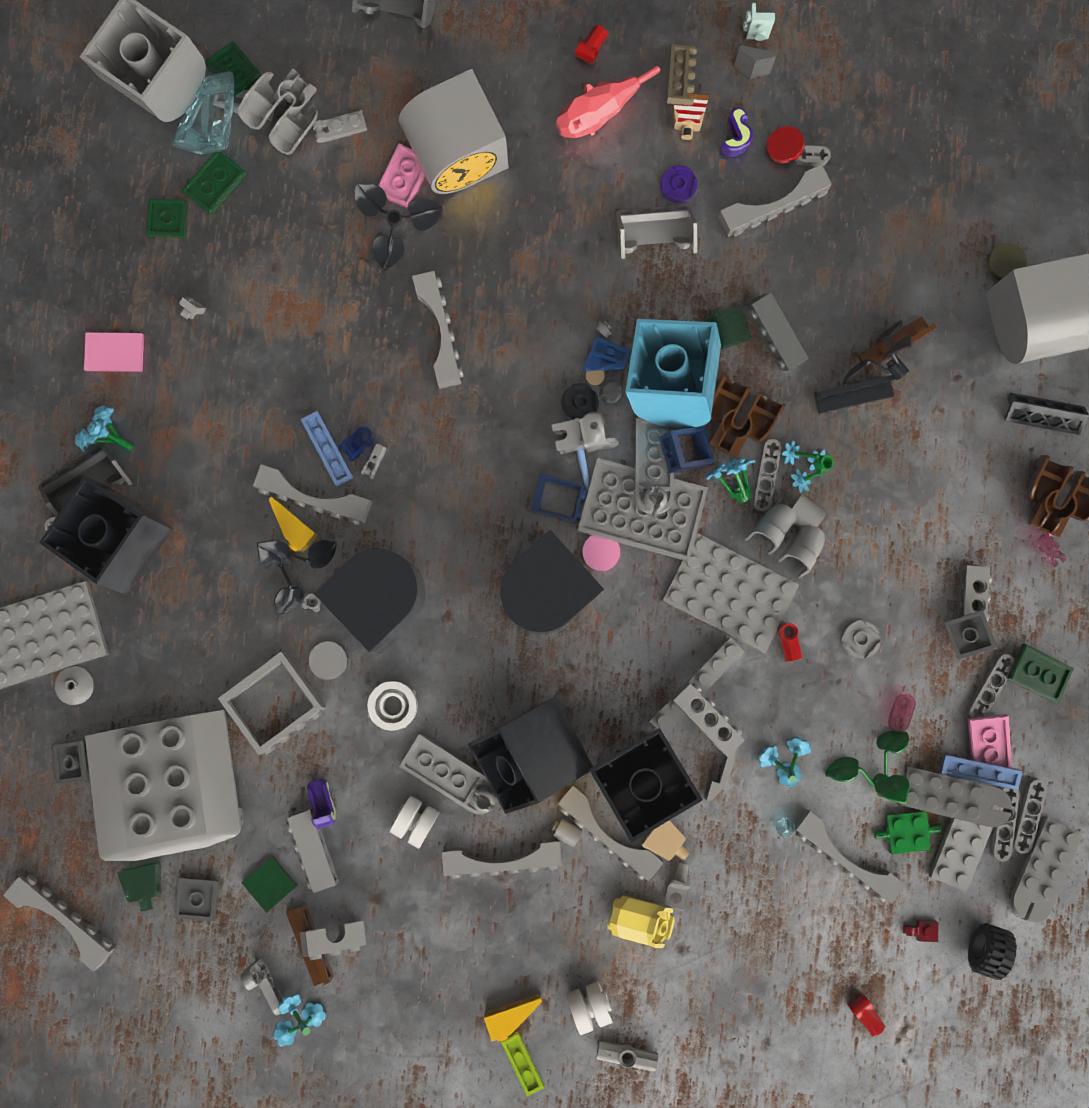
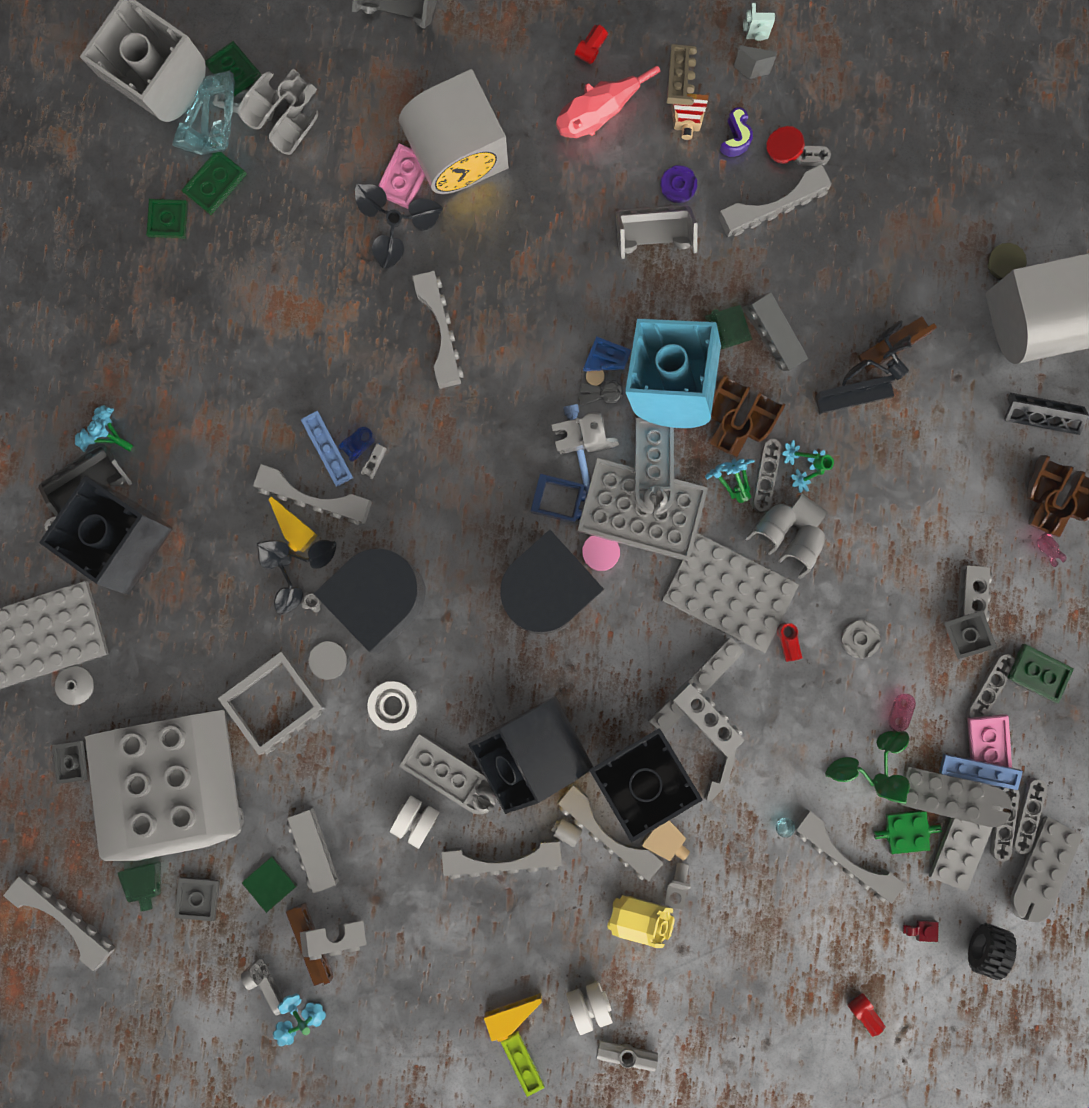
(114, 352): bright pink tile -> none
(191, 307): light grey tile -> none
(321, 803): dark purple animal -> none
(340, 126): light grey plate -> none
(579, 401): black tile -> none
(604, 328): light grey plate -> none
(676, 461): dark blue window -> none
(788, 772): medium azure plant -> none

